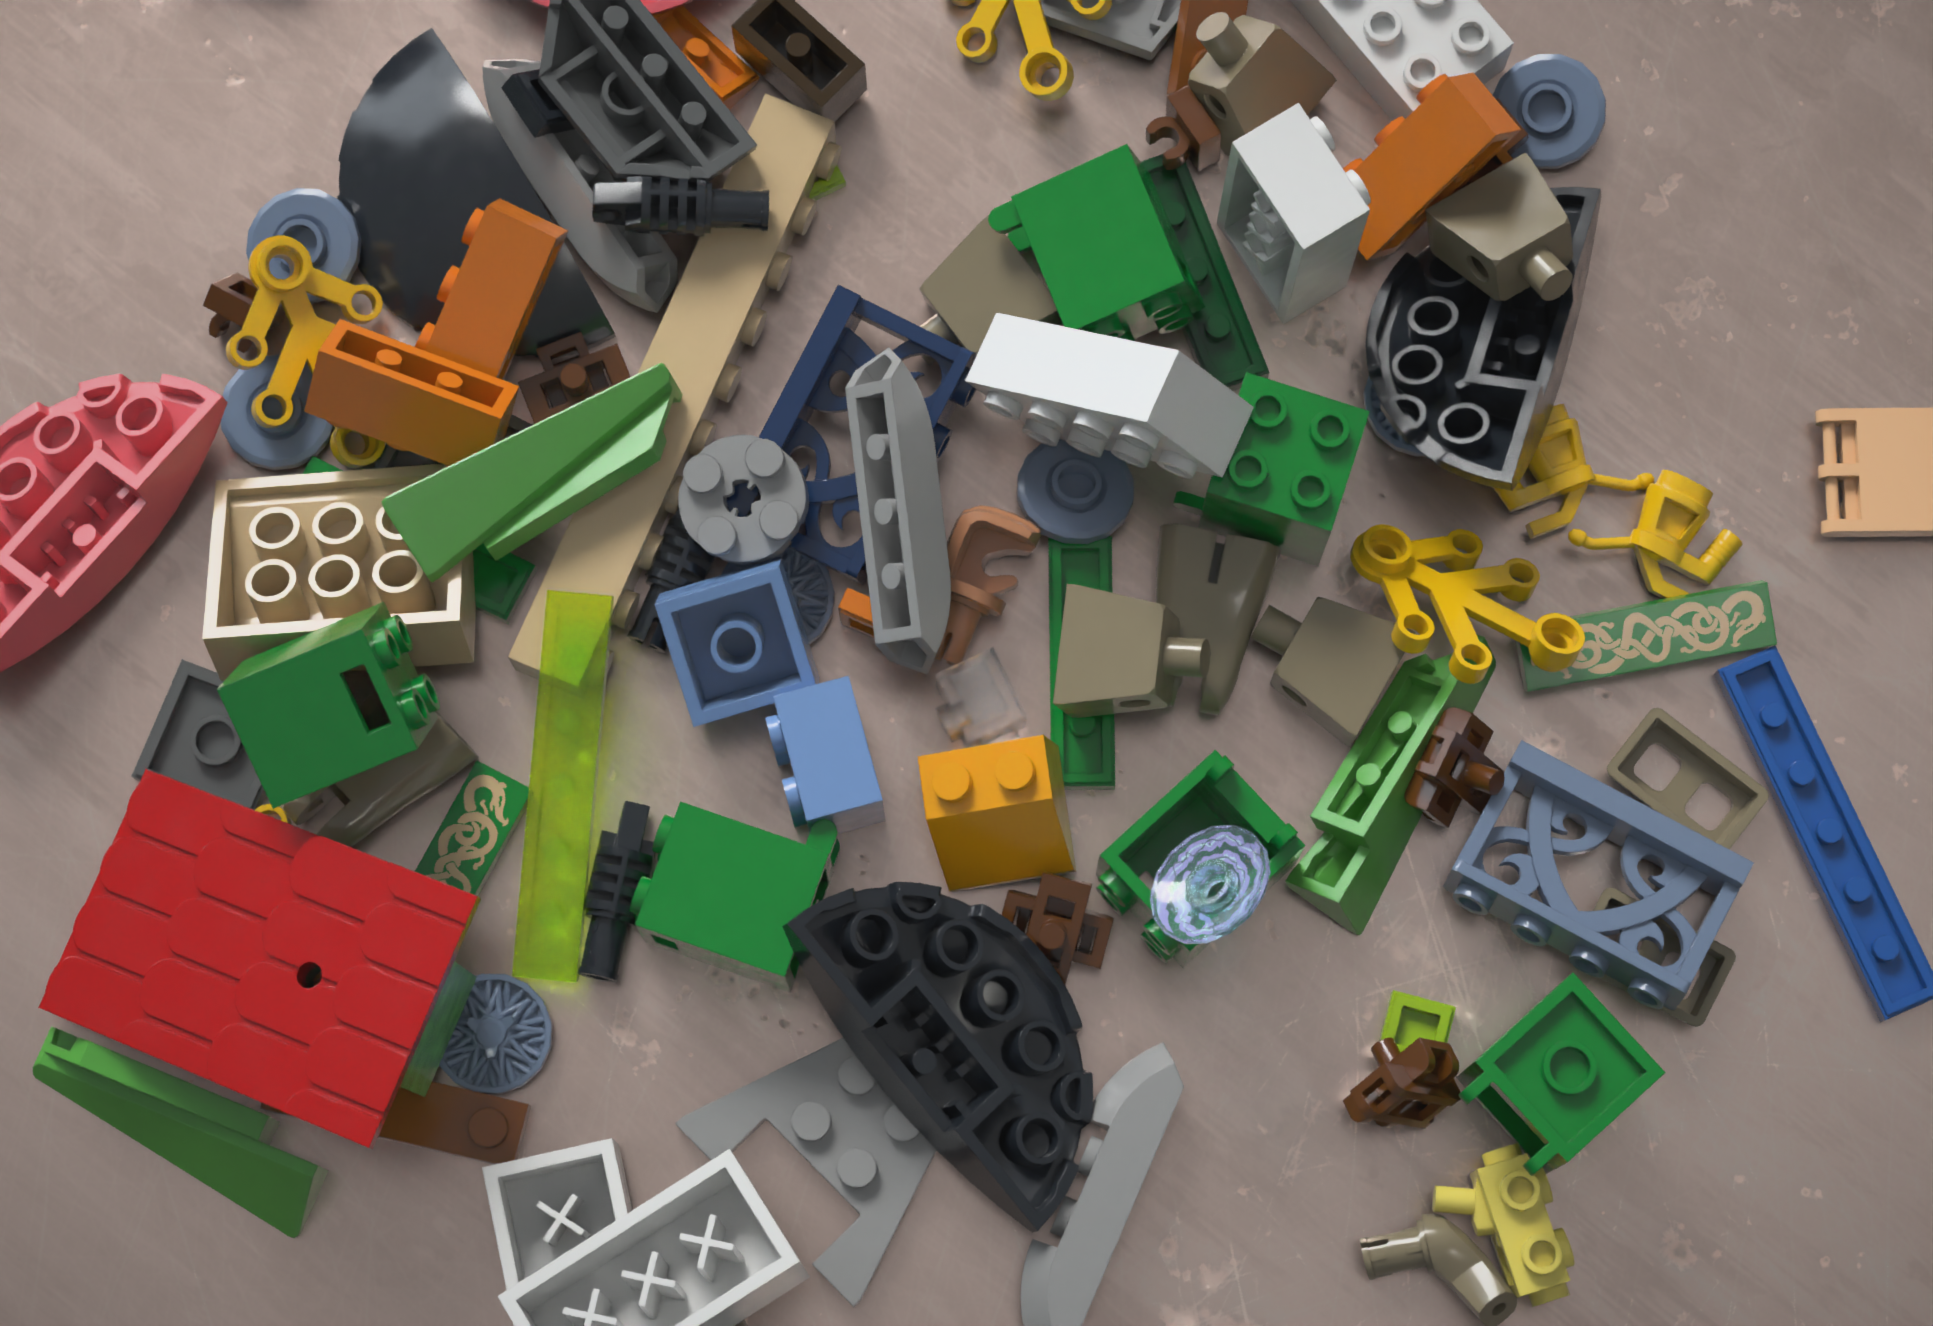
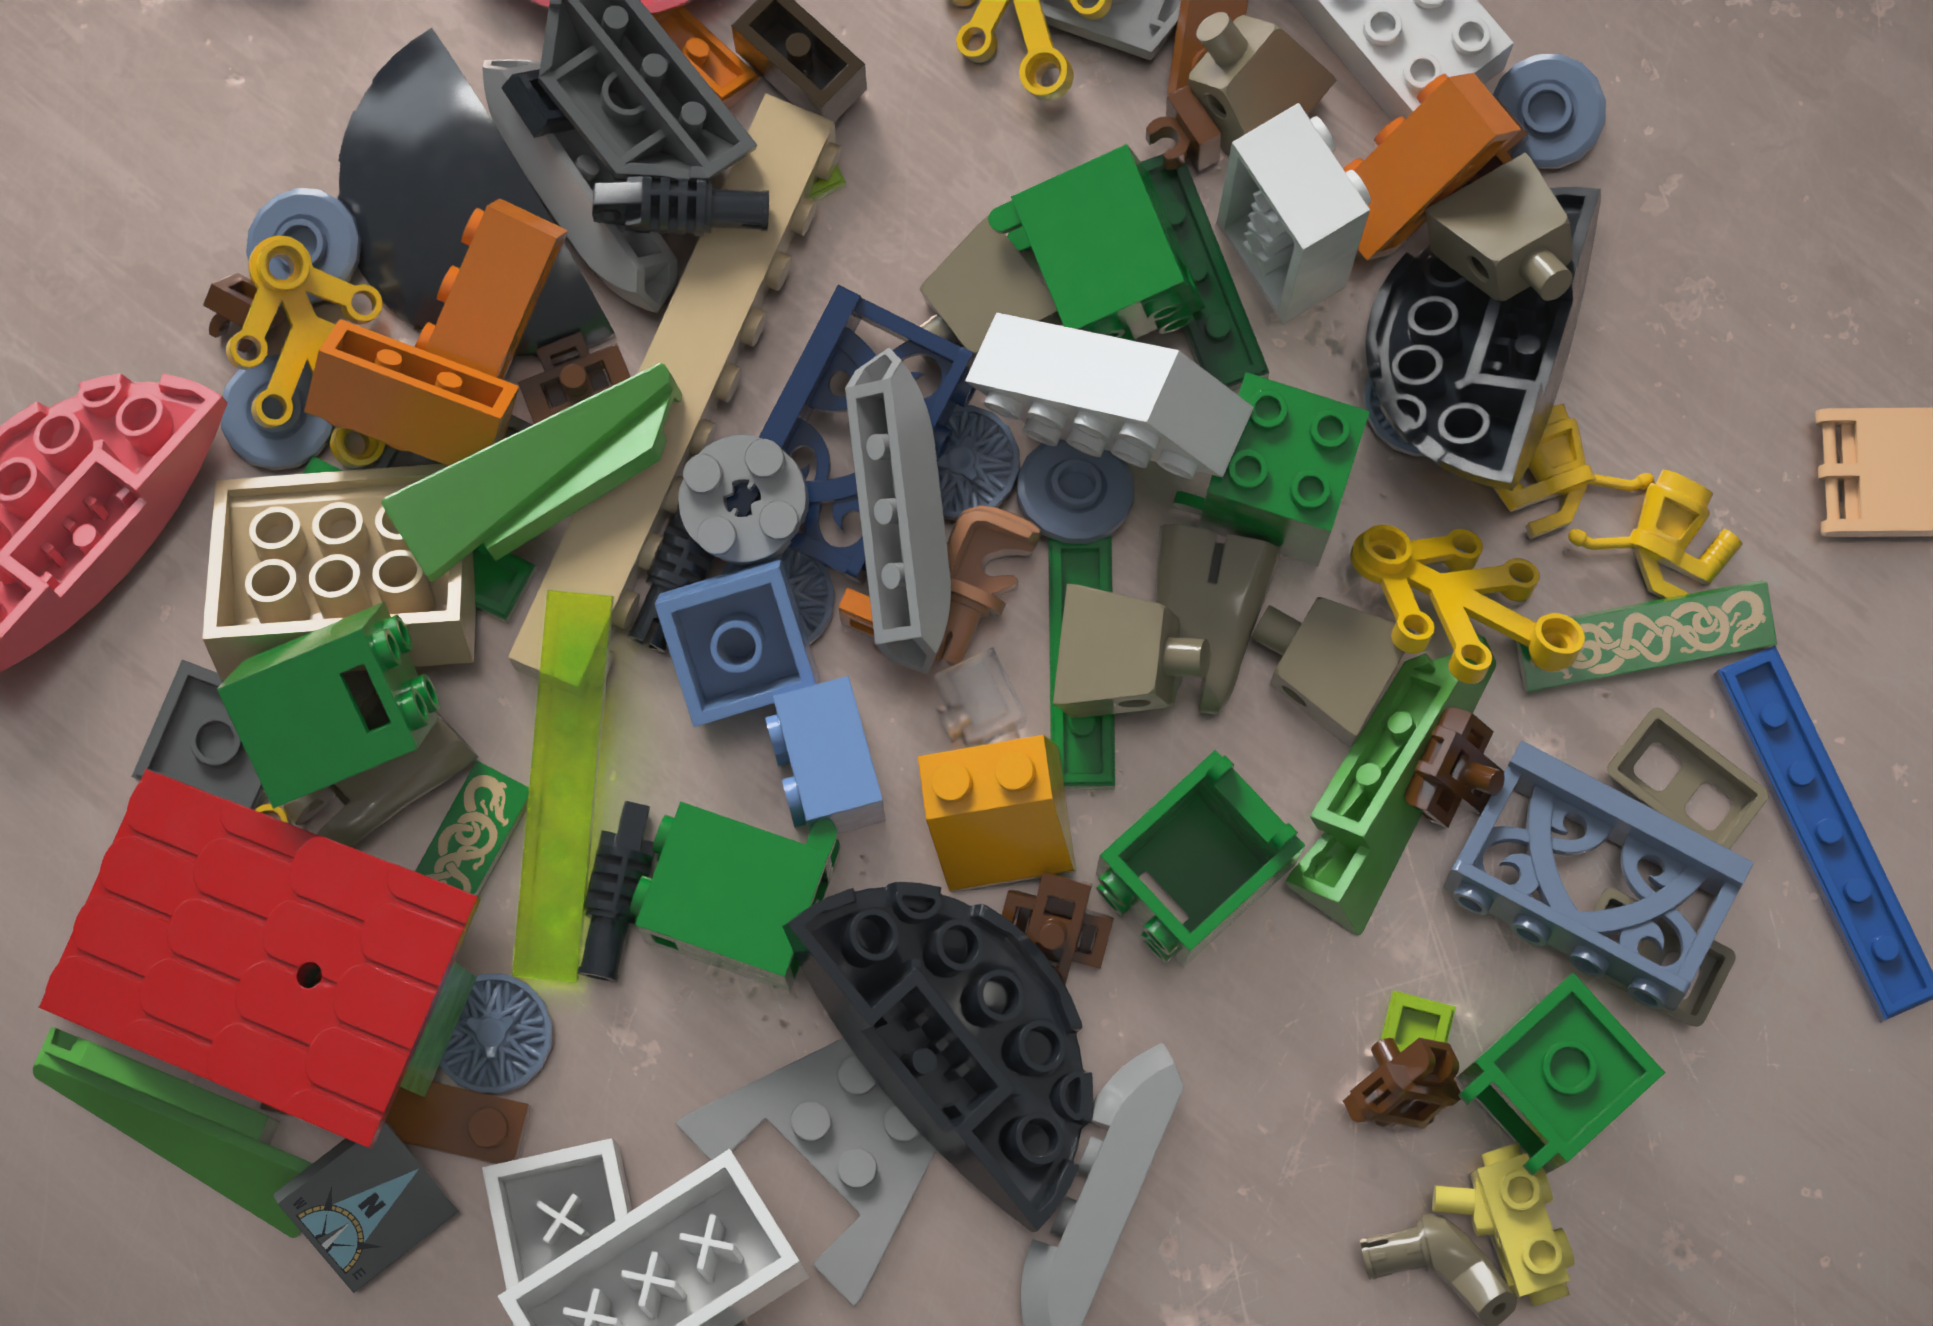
(365, 1205): none -> dark grey tile
(978, 462): none -> sand blue wheel
(1210, 884): clear light blue dish -> none

